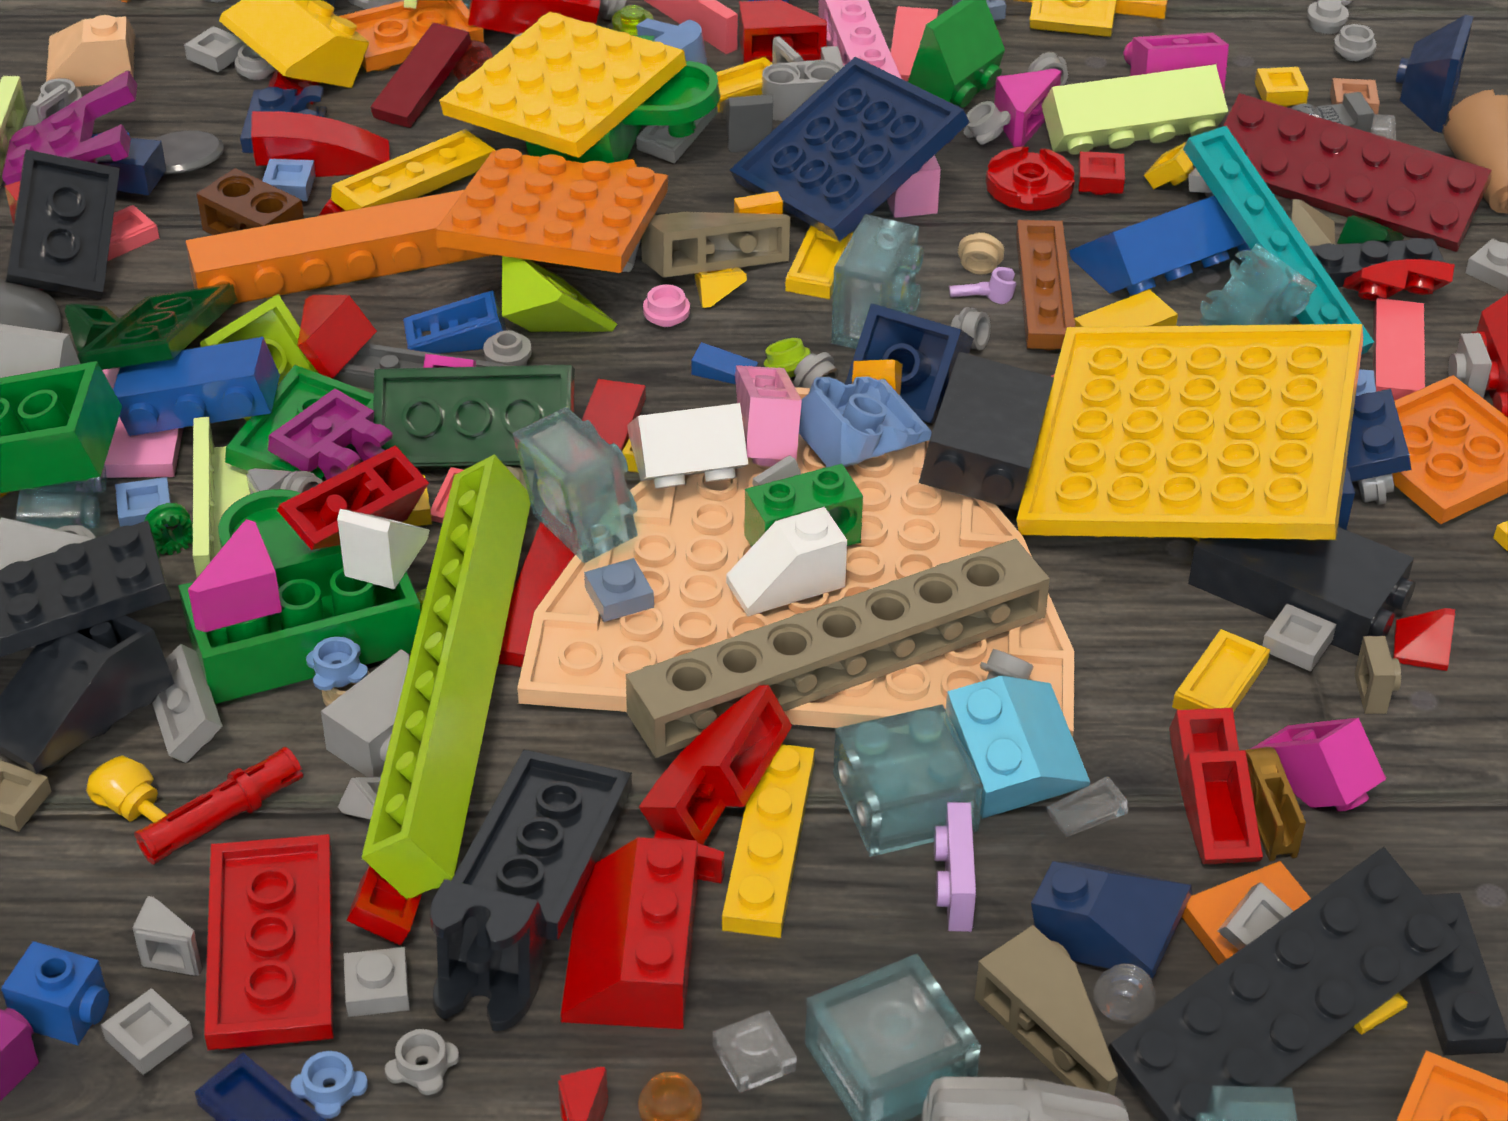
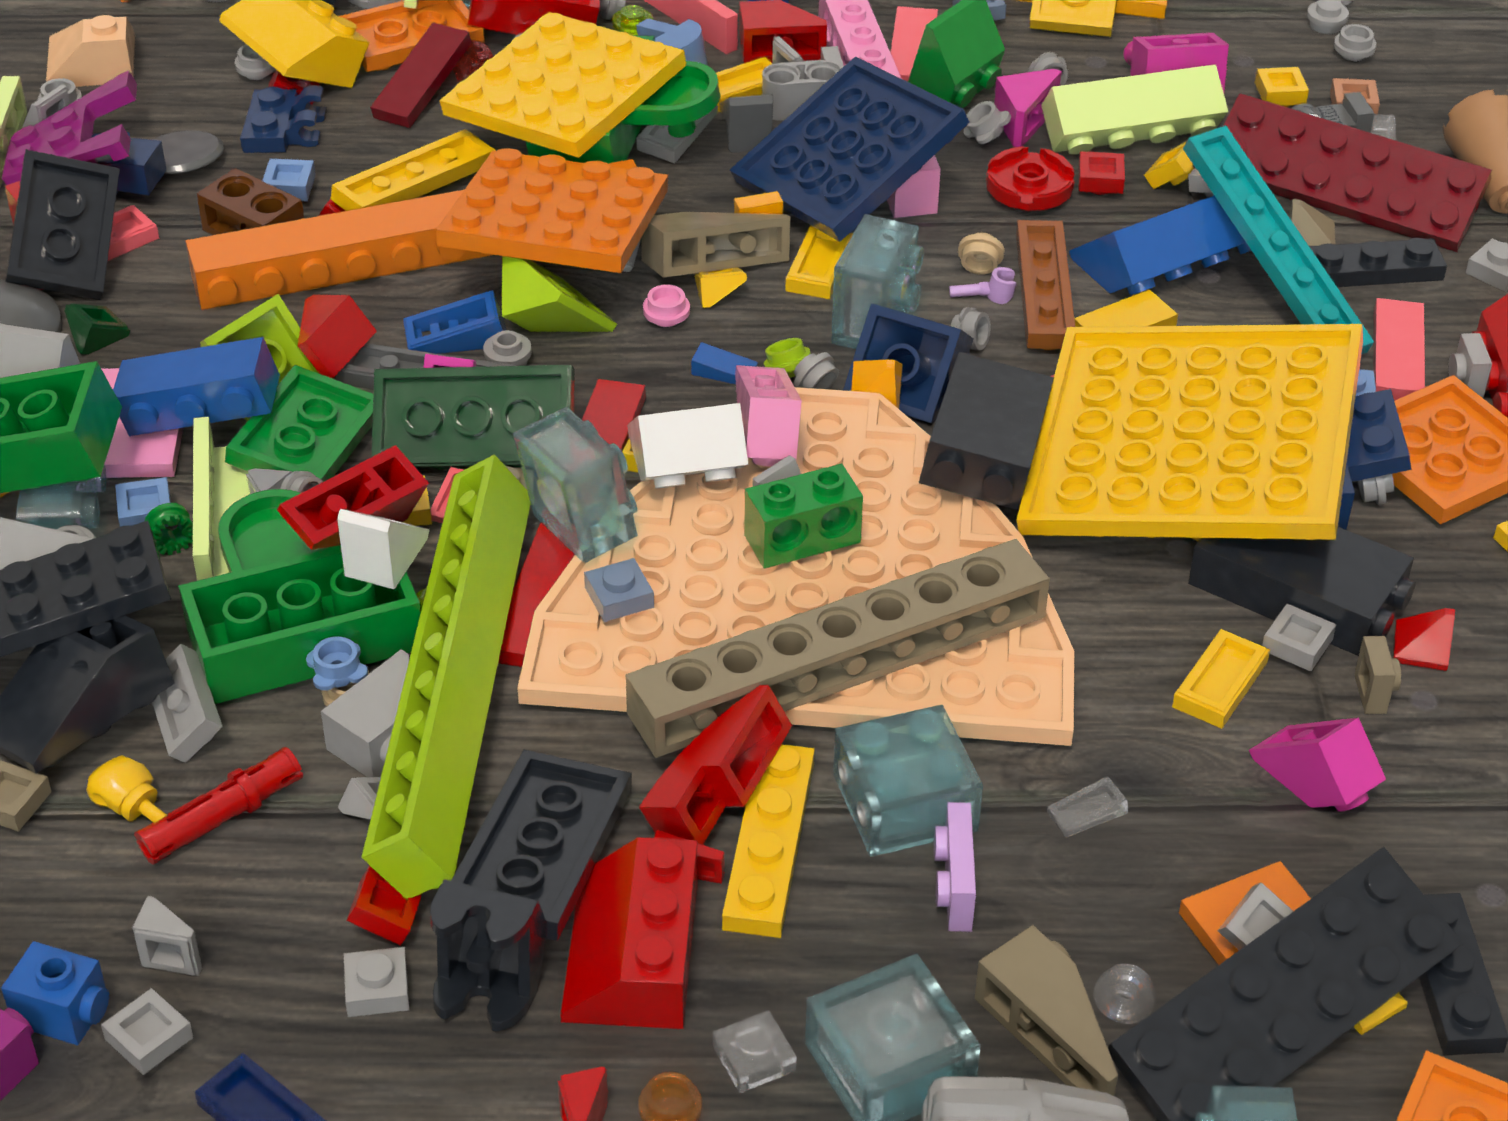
(158, 327): dark green tile -> none
(213, 48): light grey plate -> none
(236, 583): dark pink slope -> none
(269, 943): red plate -> none
(324, 429): magenta plate -> none
(326, 1069): medium blue plate -> none
(332, 144): red slope -> none
(418, 1047): light grey plate -> none
(791, 563): white slope -> none
(857, 420): medium blue slope -> none
(1006, 665): light grey plate -> none
(1016, 742): medium azure slope -> none
(1109, 914): dark blue slope -> none
(1215, 785): red slope -> none
(1258, 292): clear light blue brick -> none
(1275, 804): pearl gold piece -> none
(1362, 230): dark green slope -> none
(1391, 277): red slope -> none
(1434, 72): dark blue slope -> none

